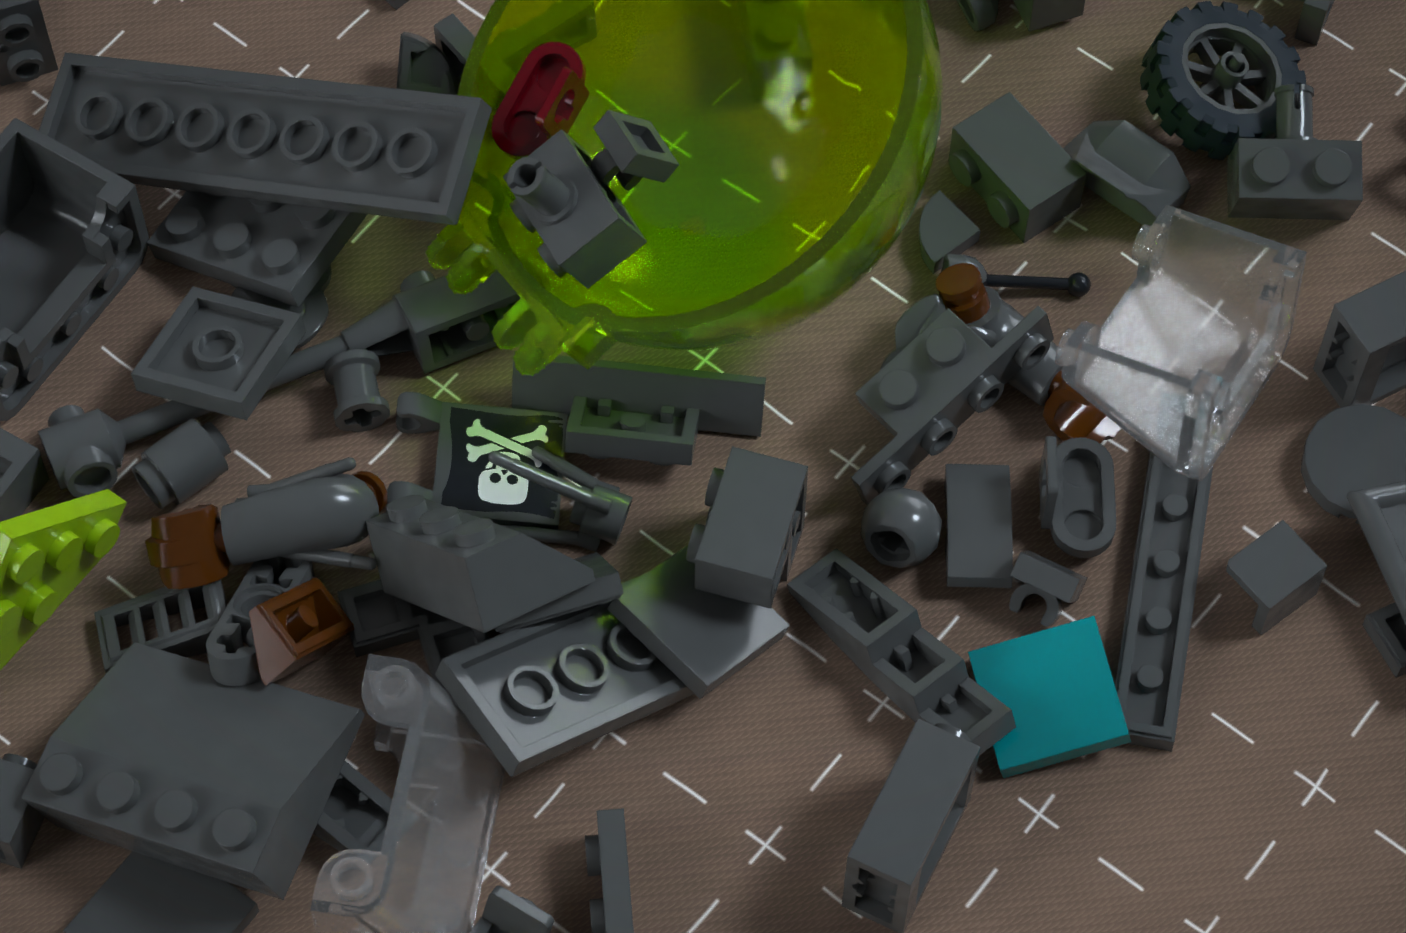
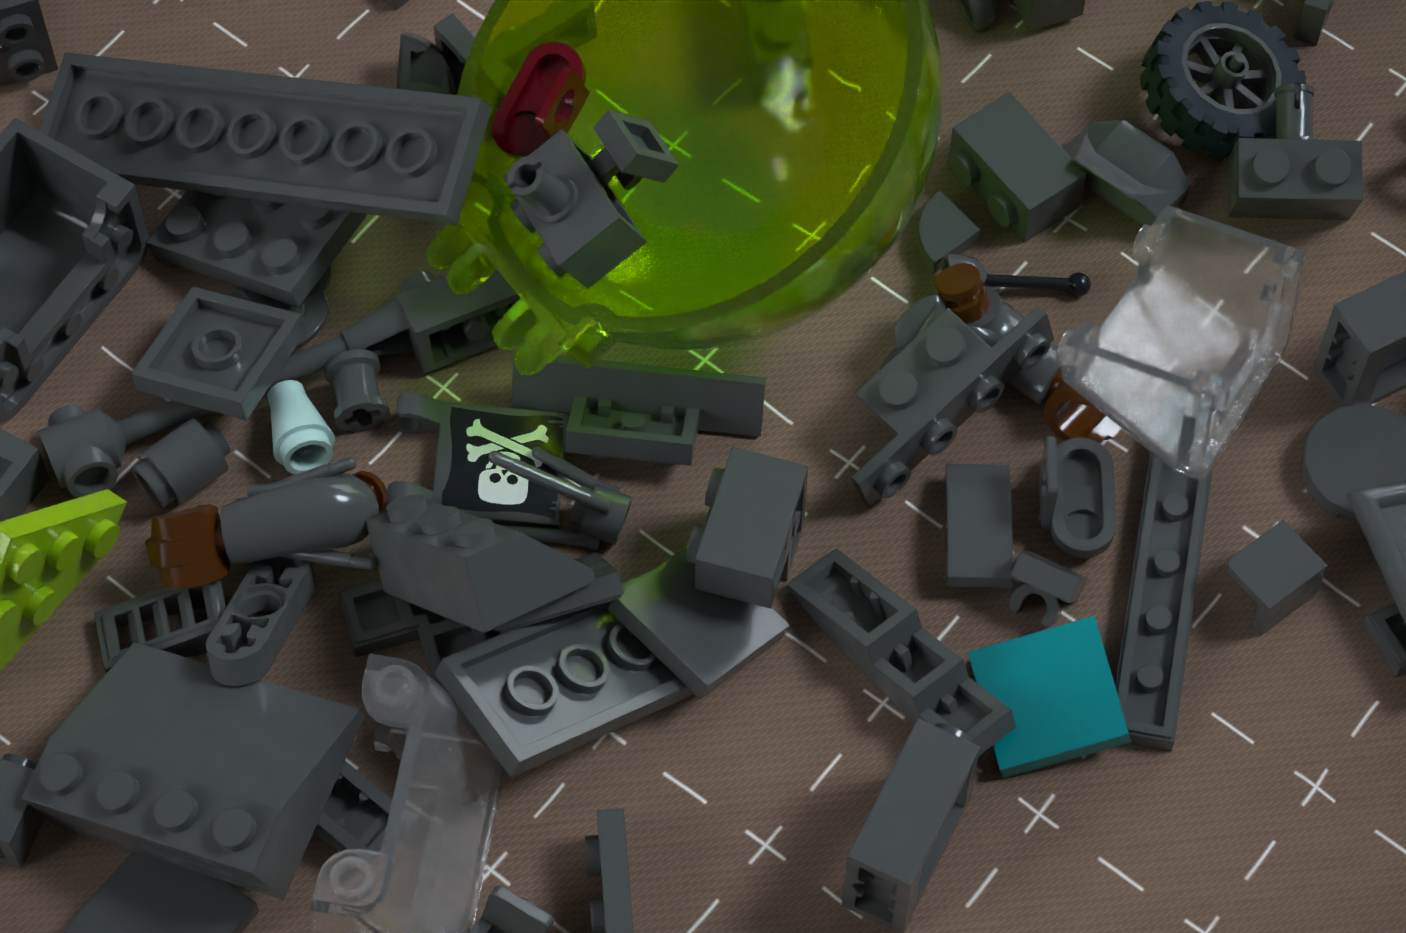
(296, 629): reddish brown slope -> none
(298, 430): none -> light aqua cone
(900, 527): dark grey piece -> none

